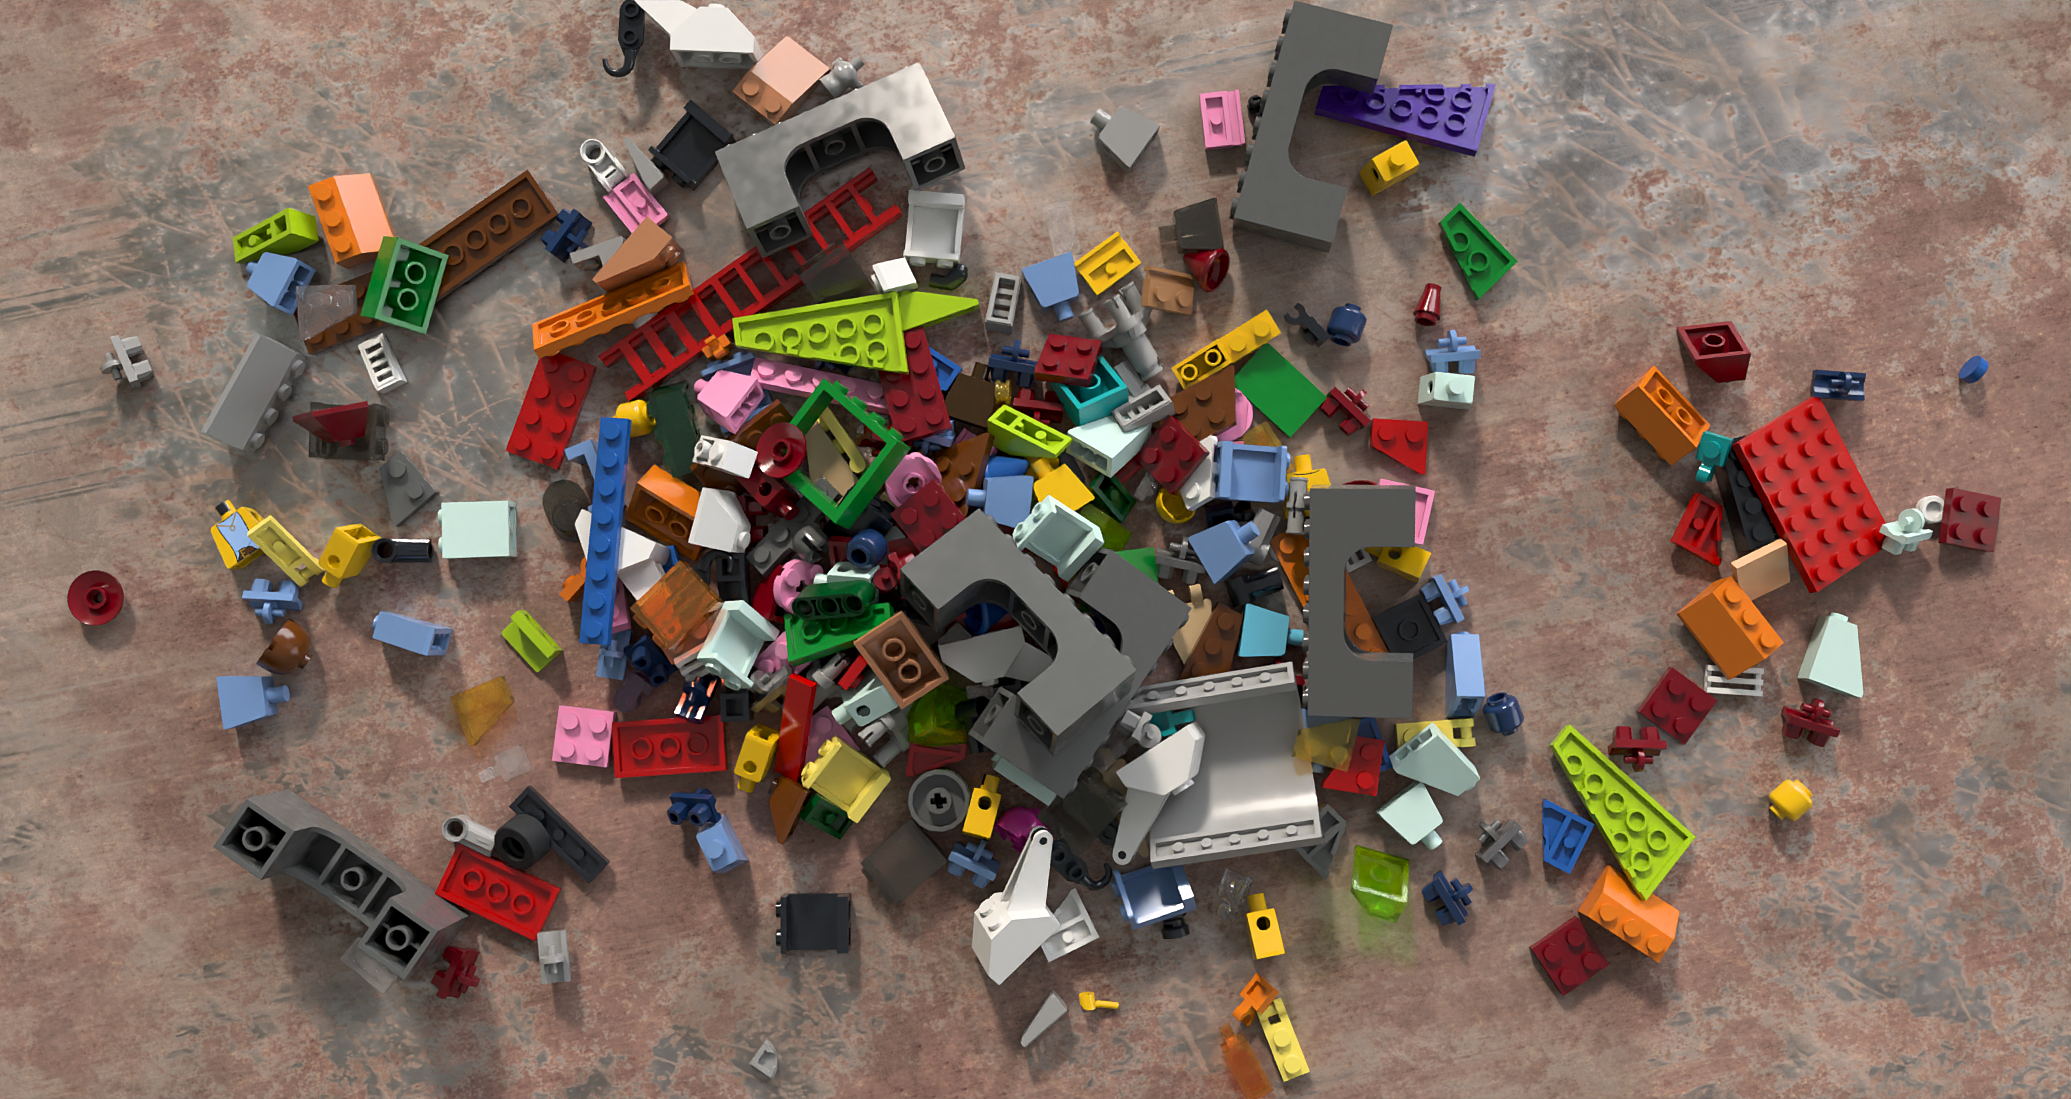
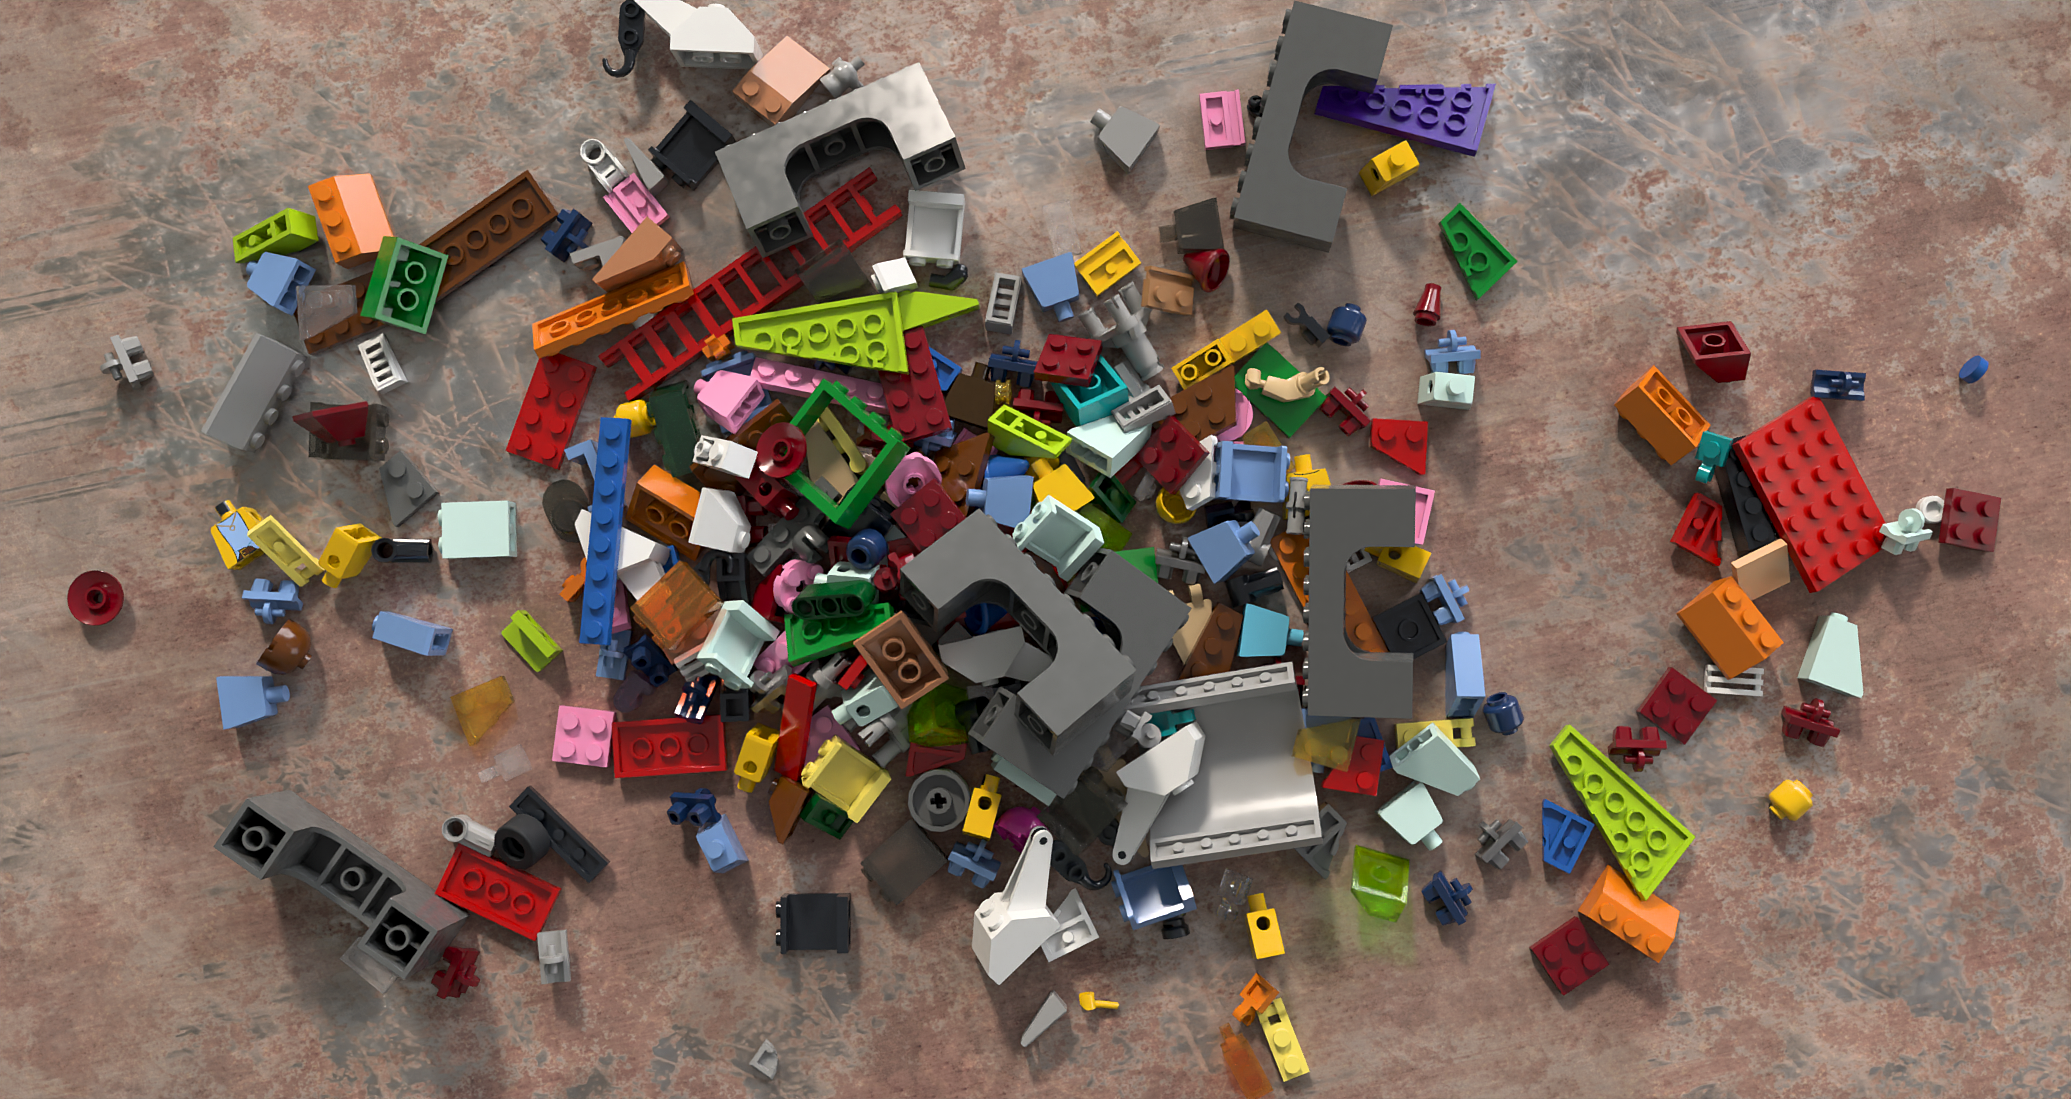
(1295, 388): none -> tan arm

